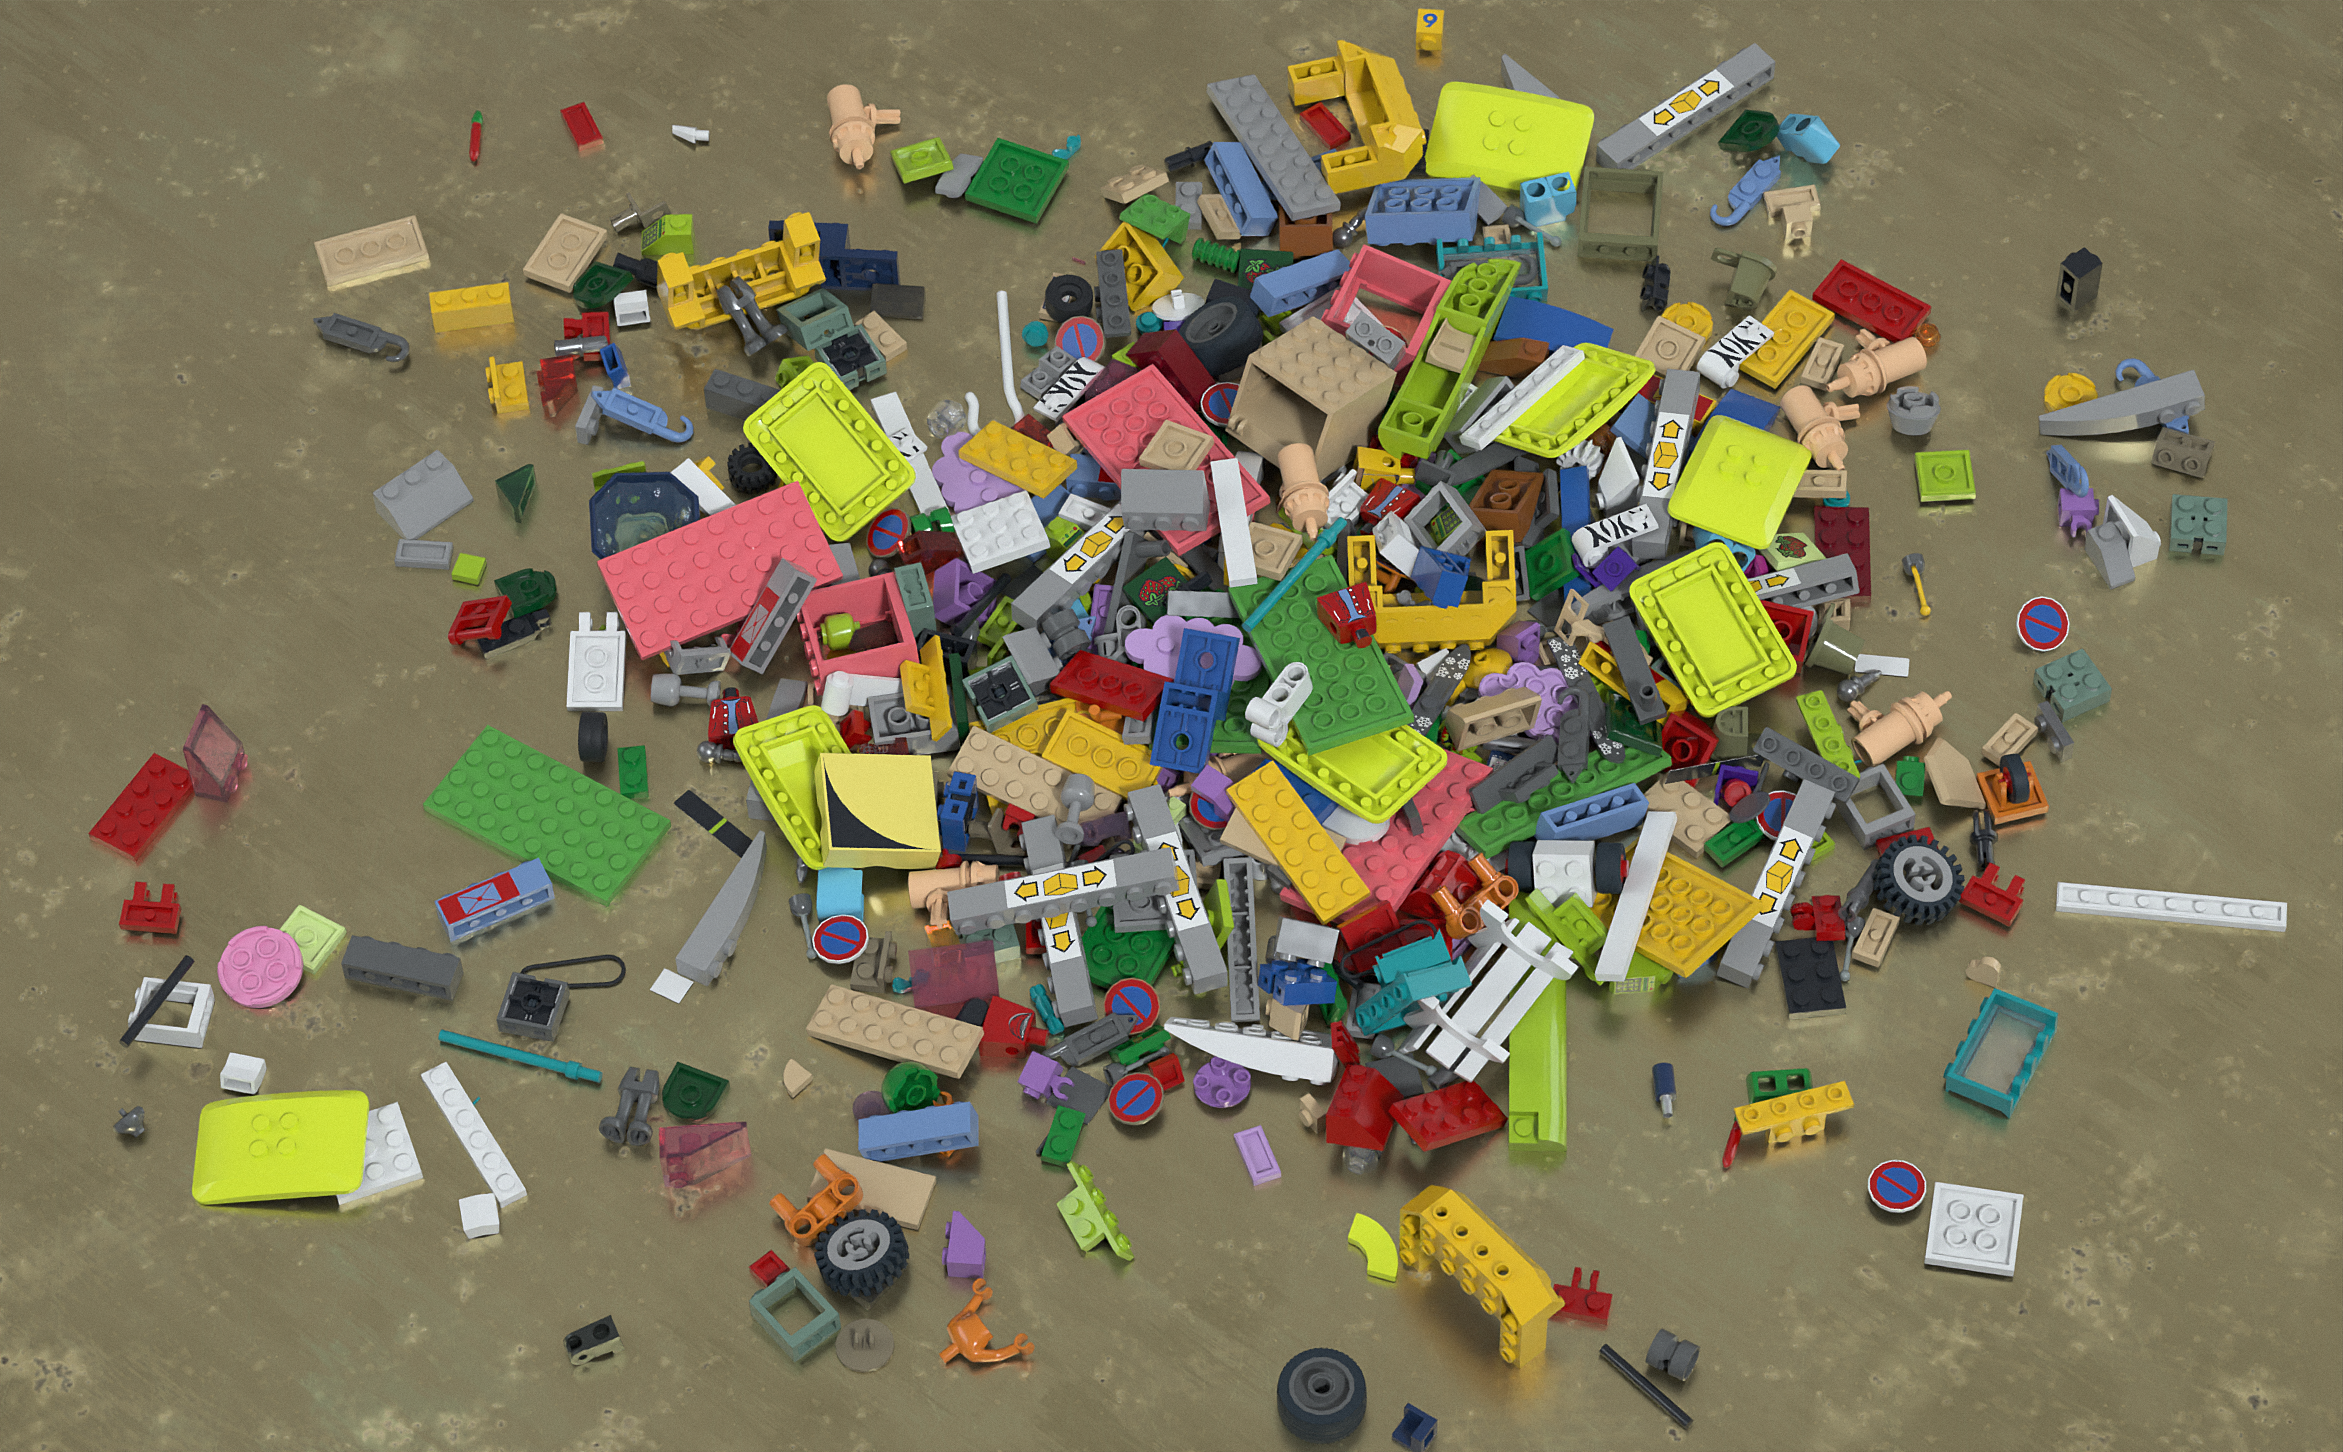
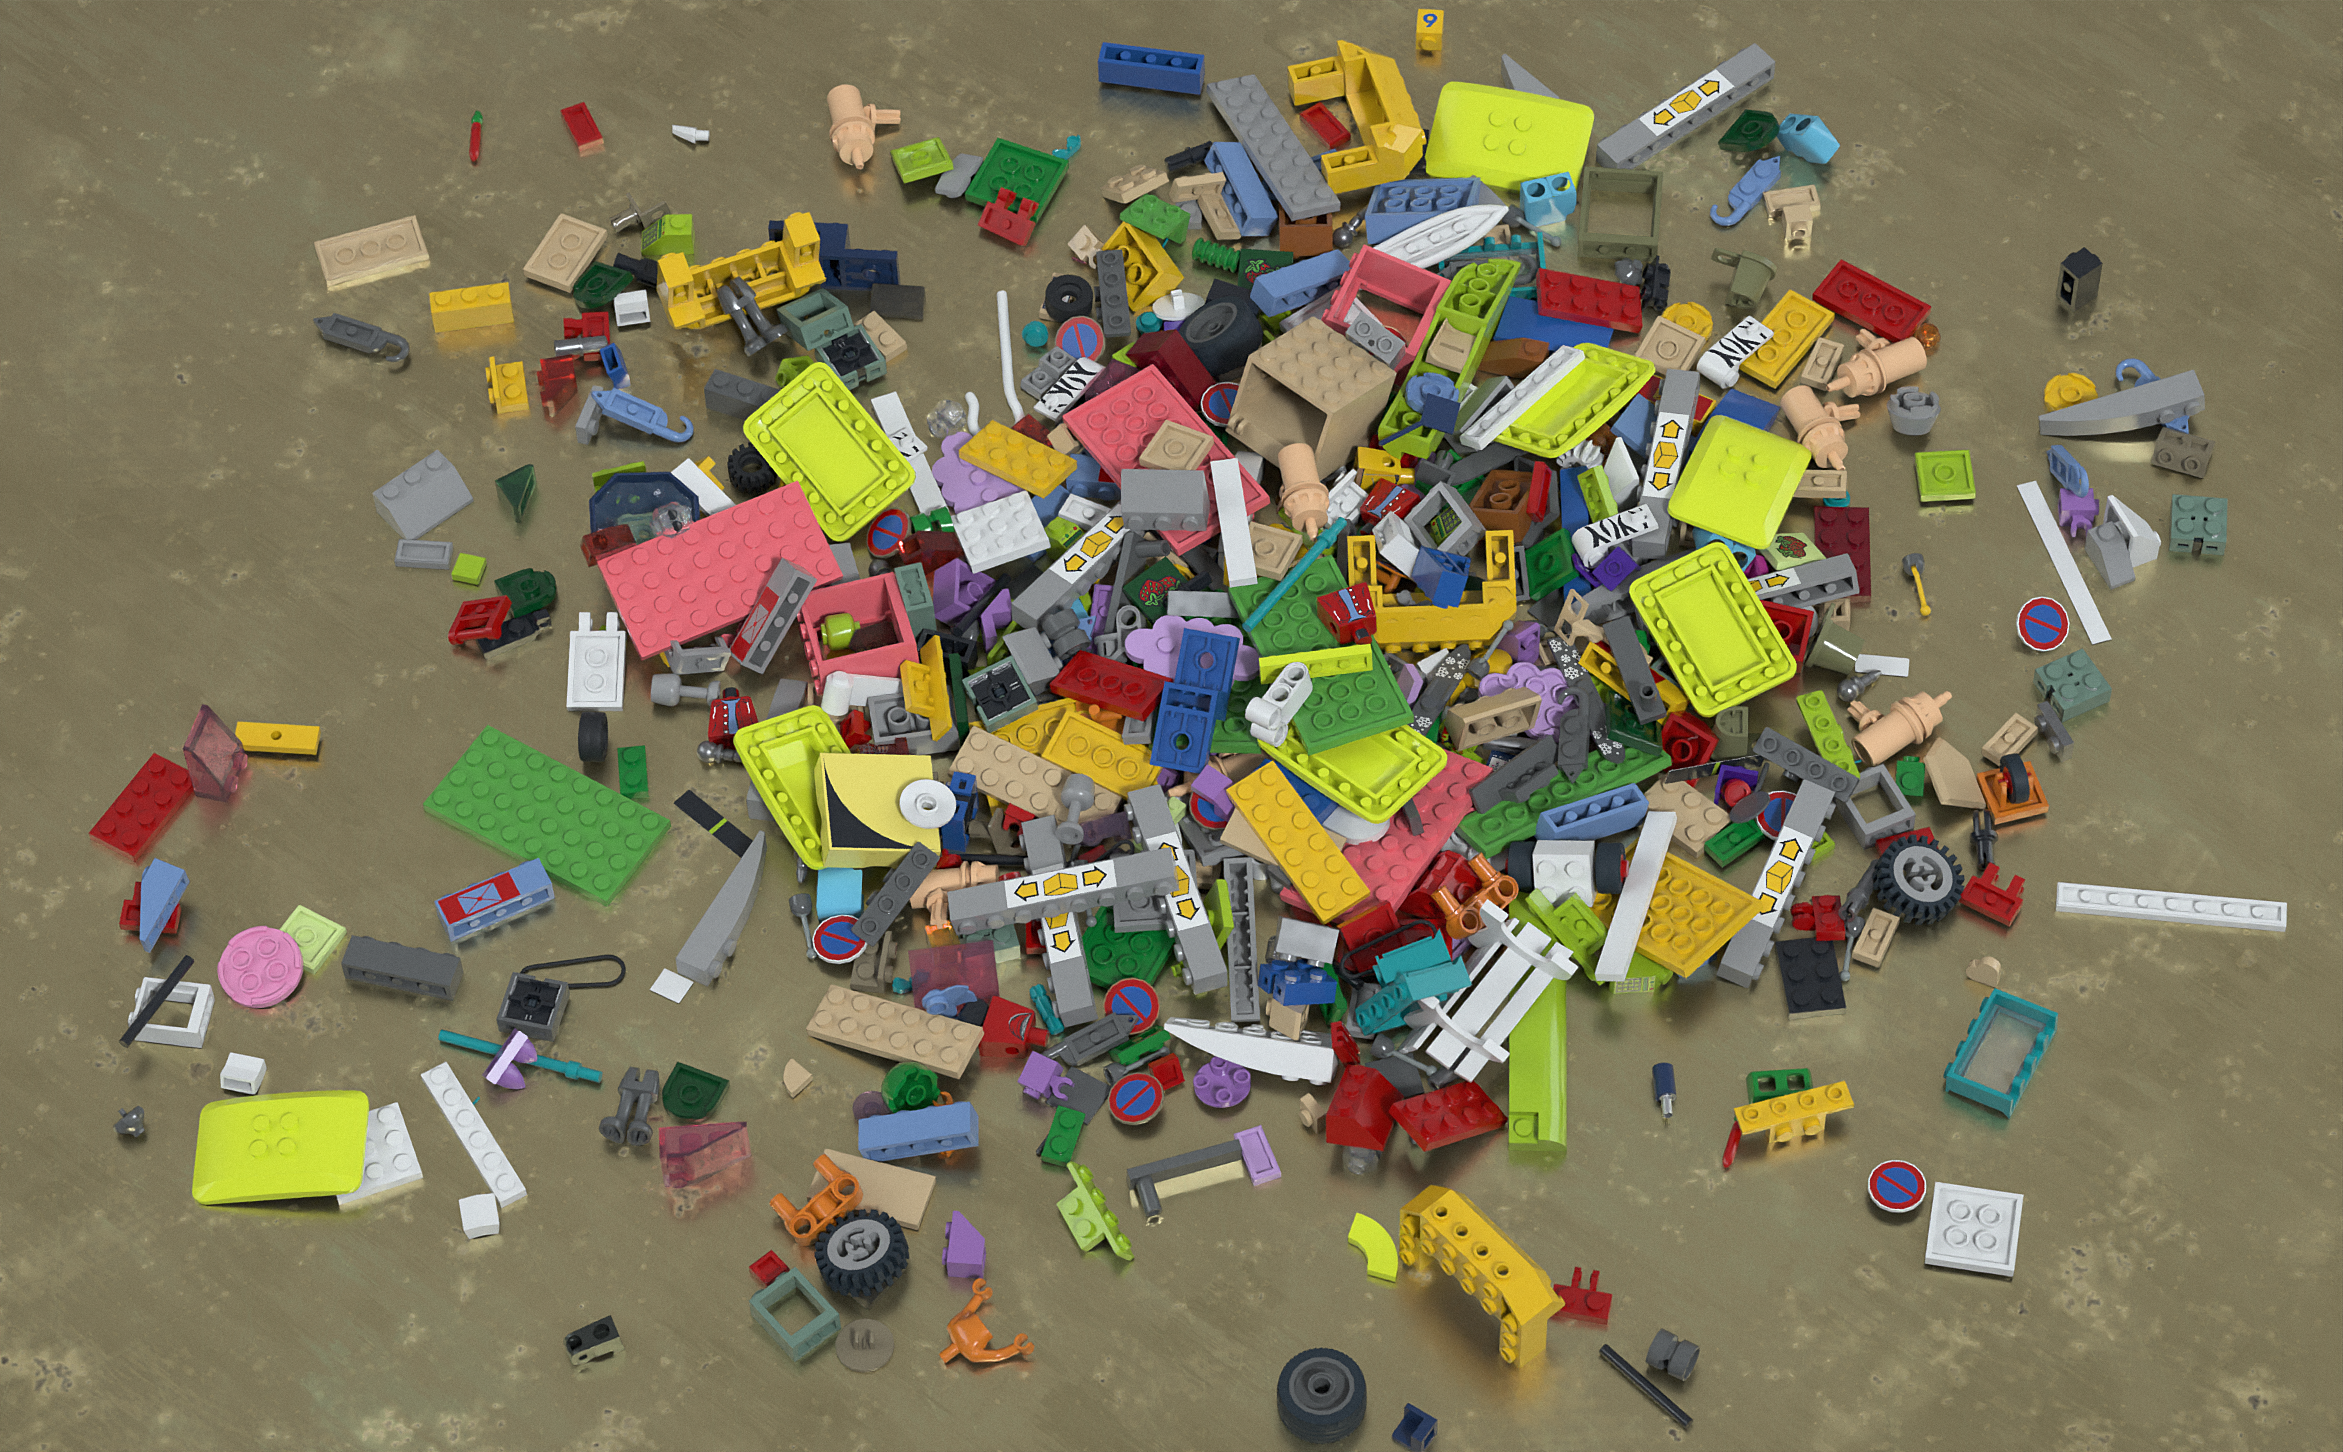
(160, 893): none -> medium blue slope
(278, 737): none -> yellow tile
(502, 1070): none -> medium lavender tile
(606, 543): none -> clear red leg
(671, 521): none -> clear head
(897, 891): none -> dark grey bracket
(929, 795): none -> white dish
(945, 1001): none -> medium blue plate
(994, 617): none -> medium lavender slope
(1007, 223): none -> red plate
(1086, 245): none -> tan plate
(1146, 1175): none -> dark grey piece
(1151, 68): none -> blue brick
(1191, 188): none -> tan plate
(1320, 662): none -> neon yellow plate
(1432, 383): none -> medium blue tile
(1437, 414): none -> dark blue piece
(1443, 235): none -> white piece
(1479, 666): none -> hinge
(1539, 492): none -> red tile
(1589, 300): none -> red plate
(1597, 493): none -> lime bracket
(1629, 271): none -> dark grey piece
(2064, 562): none -> white sticker

